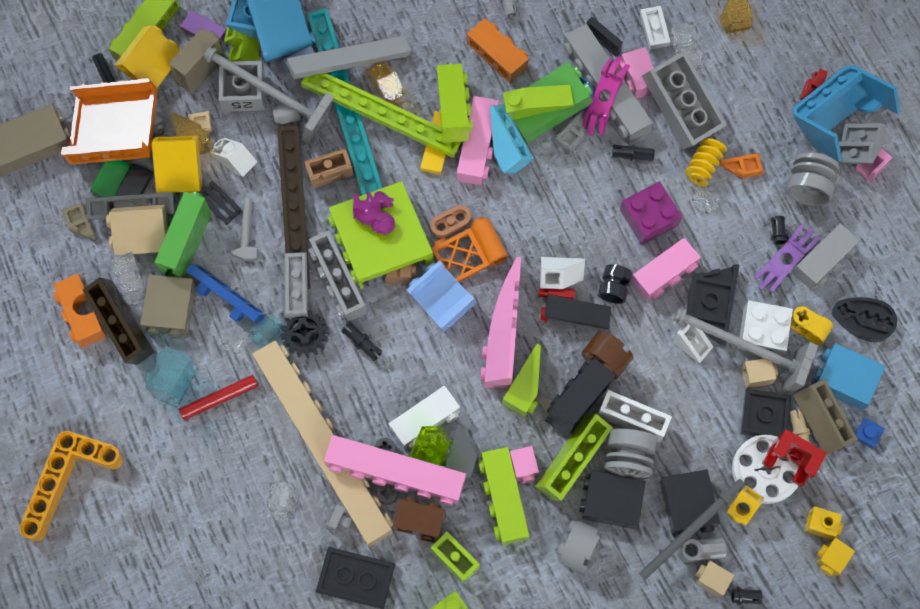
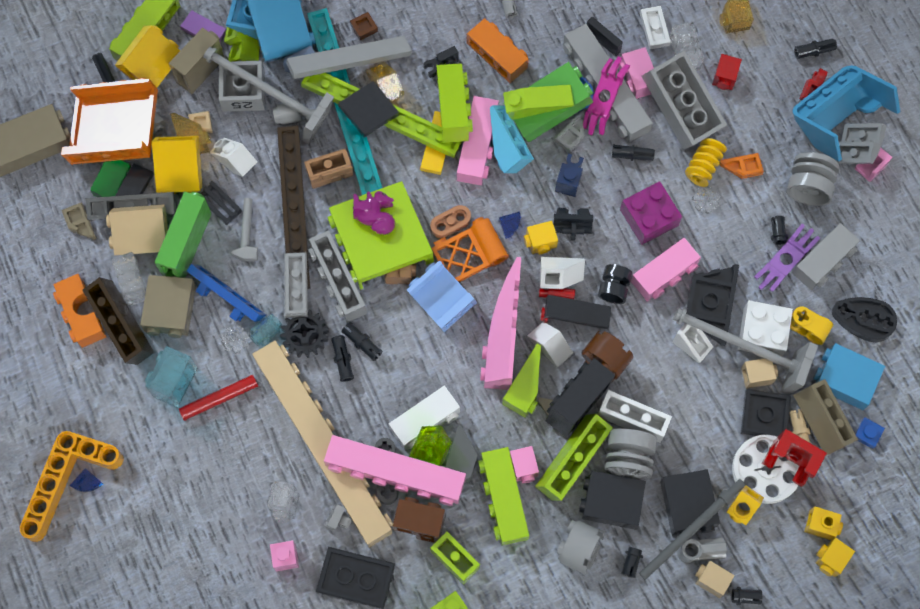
(86, 482): none -> clear blue tile
(284, 556): none -> bright pink brick
(342, 358): none -> black pin
(364, 26): none -> reddish brown tile
(368, 109): none -> black tile
(448, 56): none -> black plate
(510, 224): none -> clear blue tile
(541, 238): none -> yellow brick
(552, 343): none -> white slope
(569, 177): none -> dark blue brick
(573, 223): none -> black hips
(632, 562): none -> black pin
(726, 72): none -> red brick
(815, 48): none -> black axle

